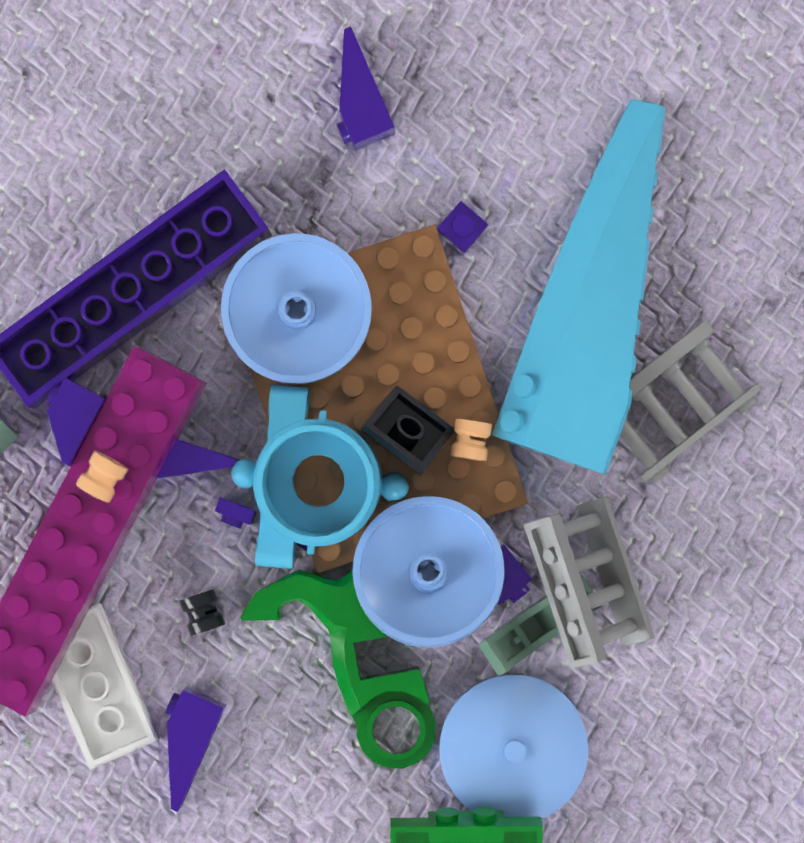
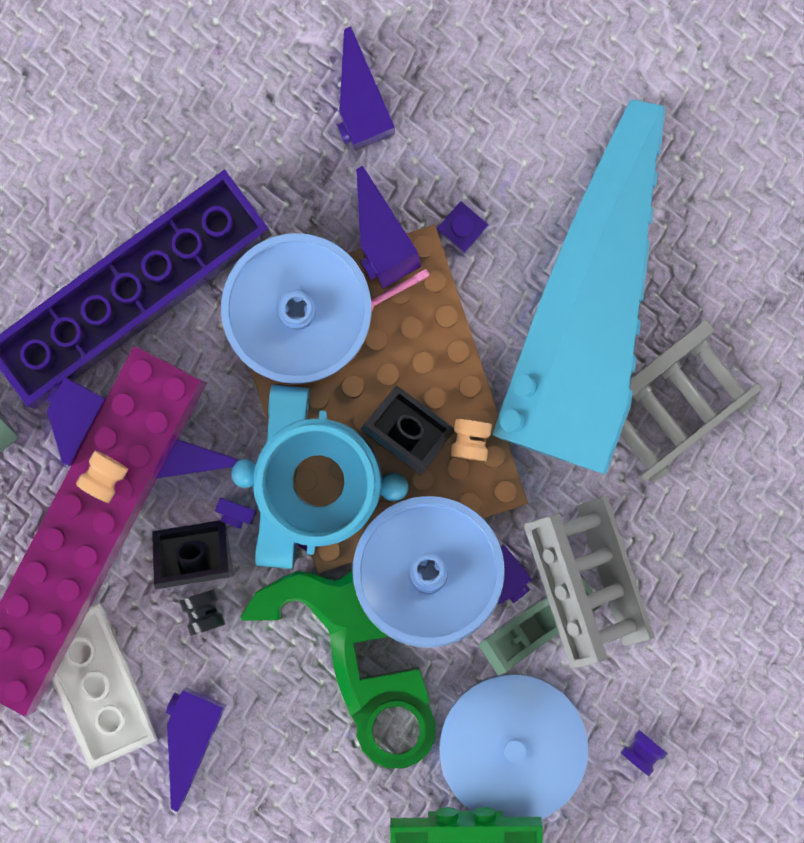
(191, 554): none -> black slope
(383, 241): none -> dark purple slope
(402, 286): none -> bright pink hinge
(643, 753): none -> dark purple wheel

